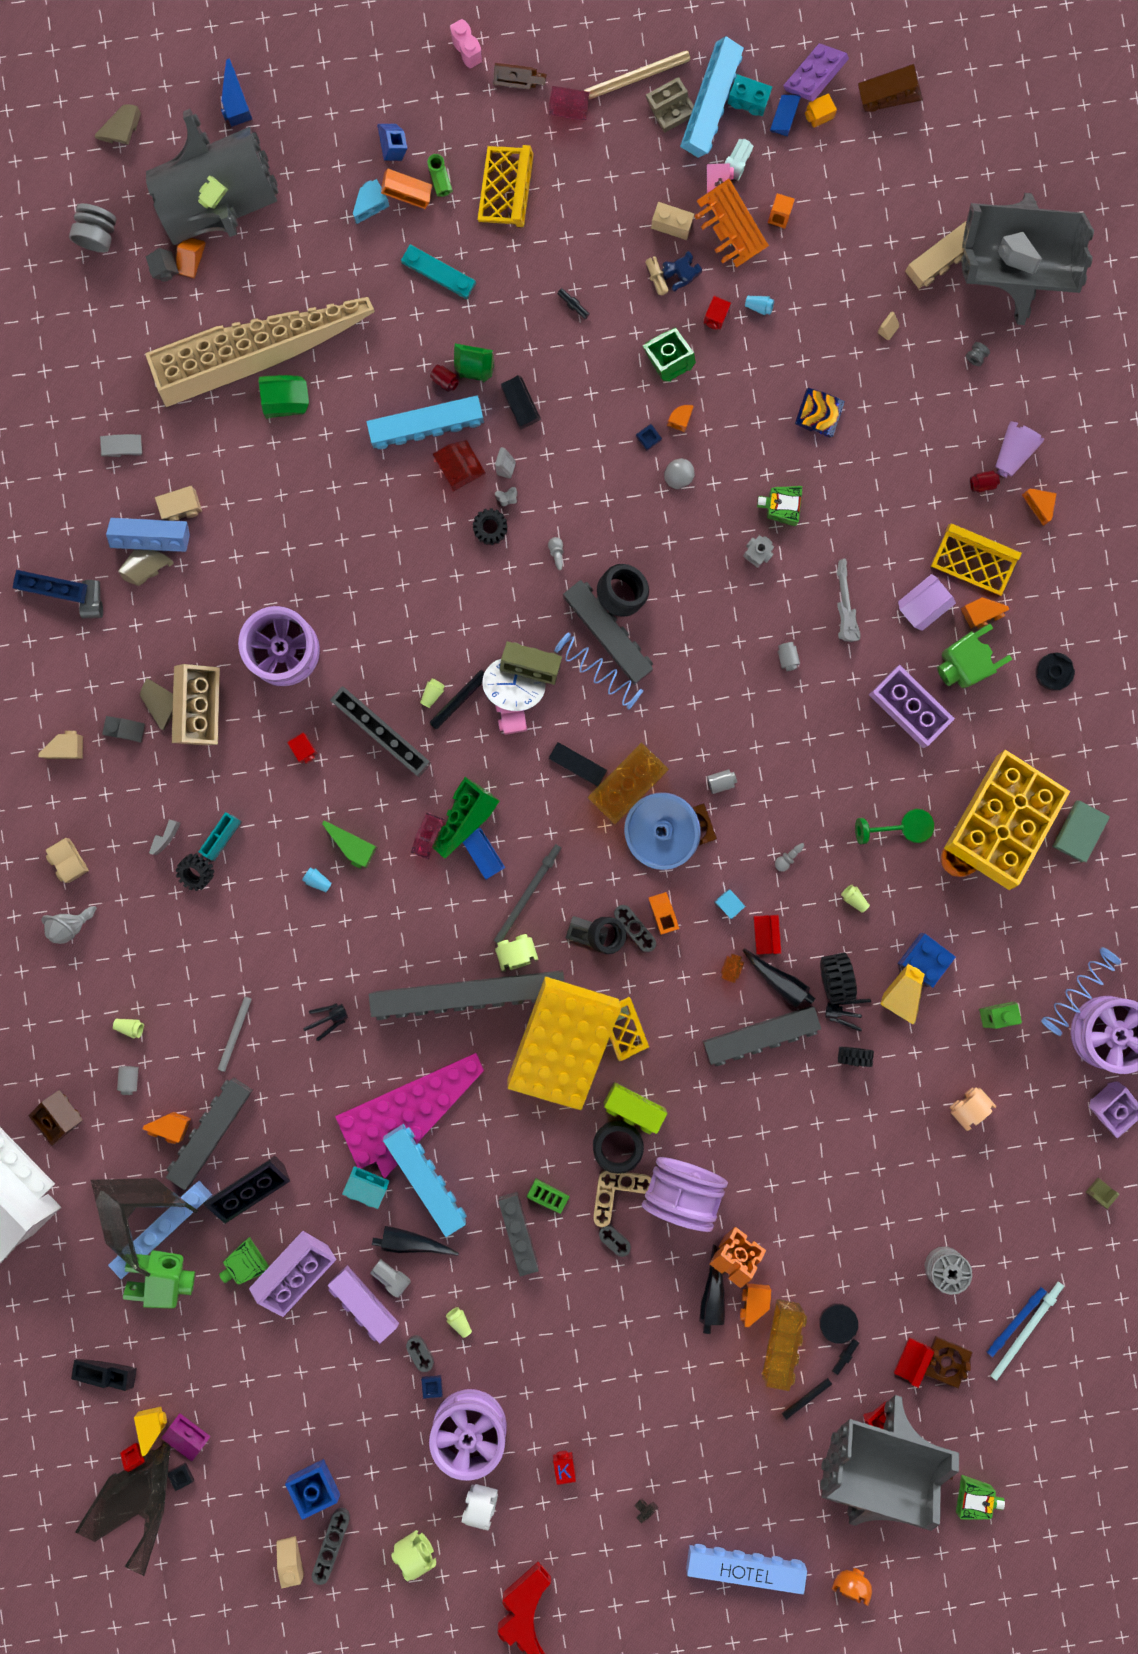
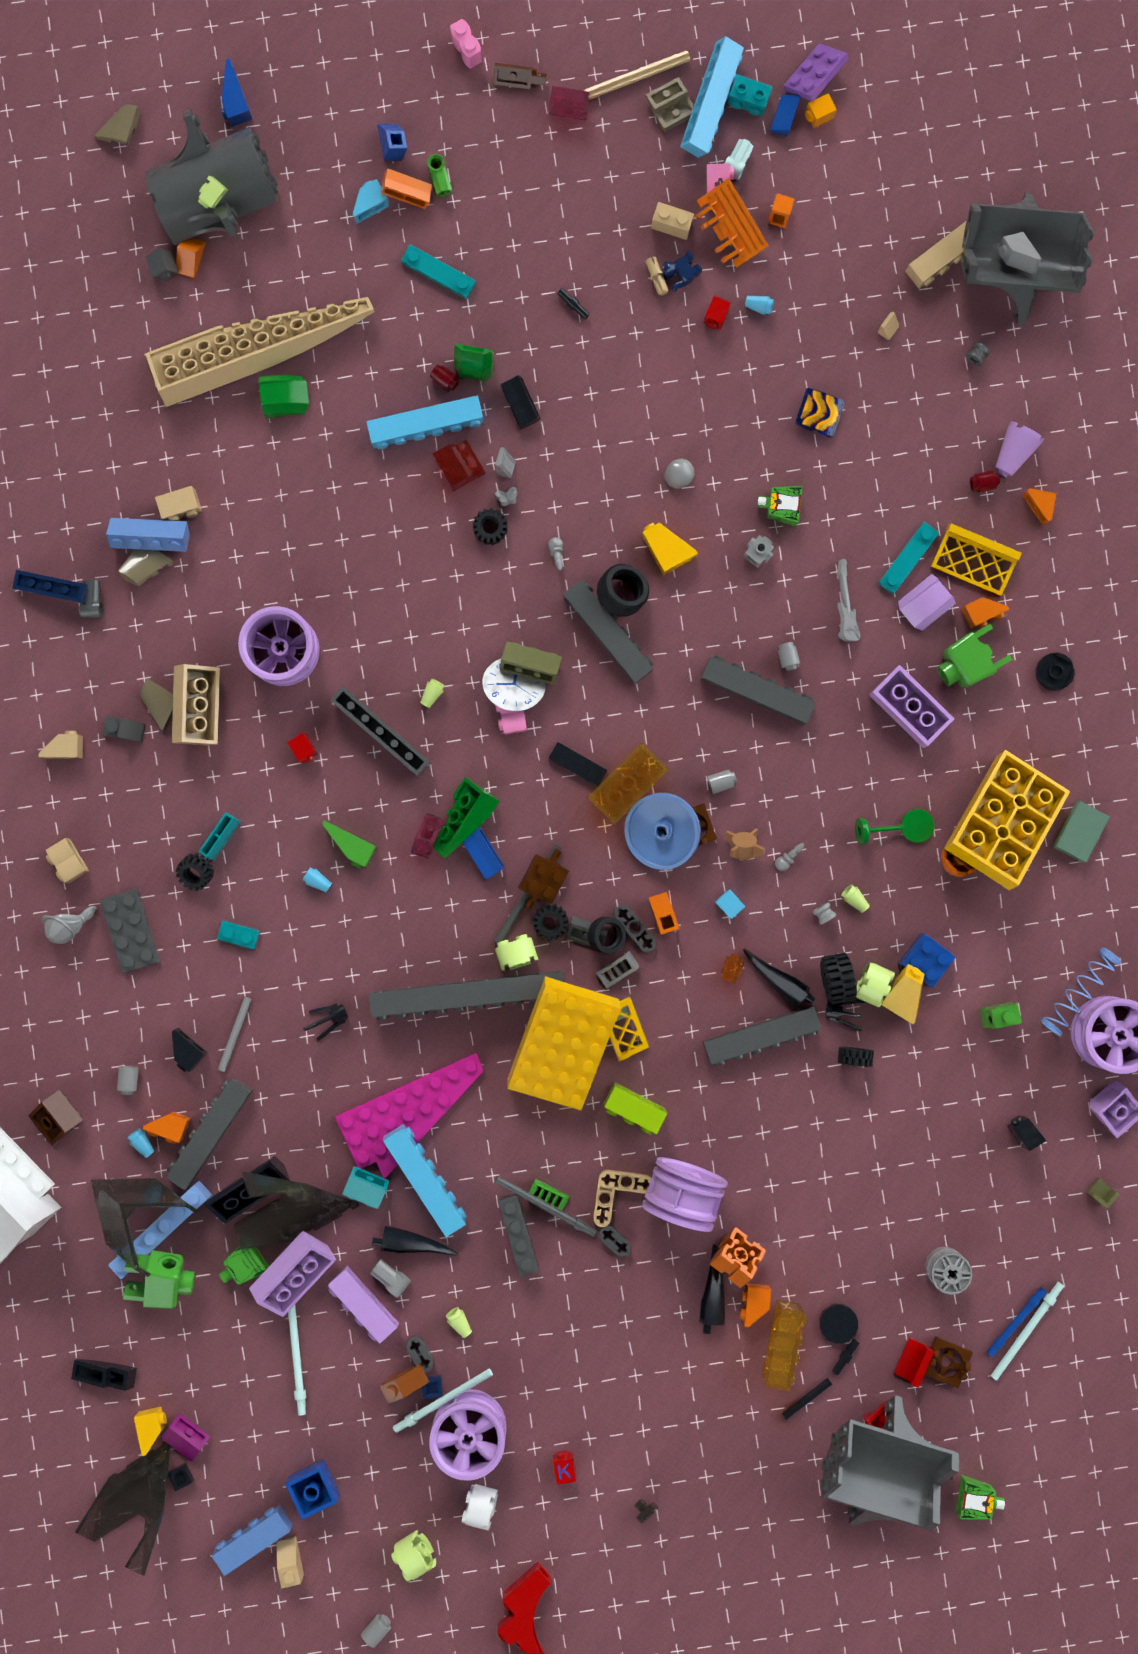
(92, 228): light grey wheel -> none
(120, 445): light grey slope -> none
(129, 1027): yellowish green cone -> none
(130, 930): none -> dark grey plate
(132, 1457): red plate -> none
(140, 1142): none -> medium azure cone
(159, 842): light grey slope -> none
(186, 1051): none -> black slope
(238, 934): none -> teal plate
(251, 1540): none -> medium blue brick
(297, 1210): none -> clear smoke windscreen
(300, 1392): none -> light aqua bar
(331, 1546): dark grey beam -> none
(376, 1630): none -> light grey brick
(403, 1383): none -> dark orange slope
(412, 1418): none -> light aqua bar
(457, 700): black axle -> none
(521, 184): yellow fence -> none
(543, 878): none -> reddish brown plate
(554, 932): none -> black tyre
(566, 638): light blue piece -> none
(577, 1223): none -> dark grey bar
(627, 1165): black tyre -> none
(631, 960): none -> light grey slope
(648, 437): dark blue tile -> none
(667, 547): none -> yellow slope
(670, 354): green slope -> none
(680, 417): orange brick -> none
(744, 845): none -> medium nougat piece
(746, 1569): light blue brick -> none
(757, 690): none -> dark grey brick
(767, 934): red panel -> none
(824, 913): none -> light grey wheel
(853, 1585): orange cylinder -> none
(874, 984): none -> yellowish green brick
(890, 89): reddish brown wedge -> none
(908, 557): none -> teal plate
(973, 1108): light nougat brick -> none
(1025, 1133): none -> black slope

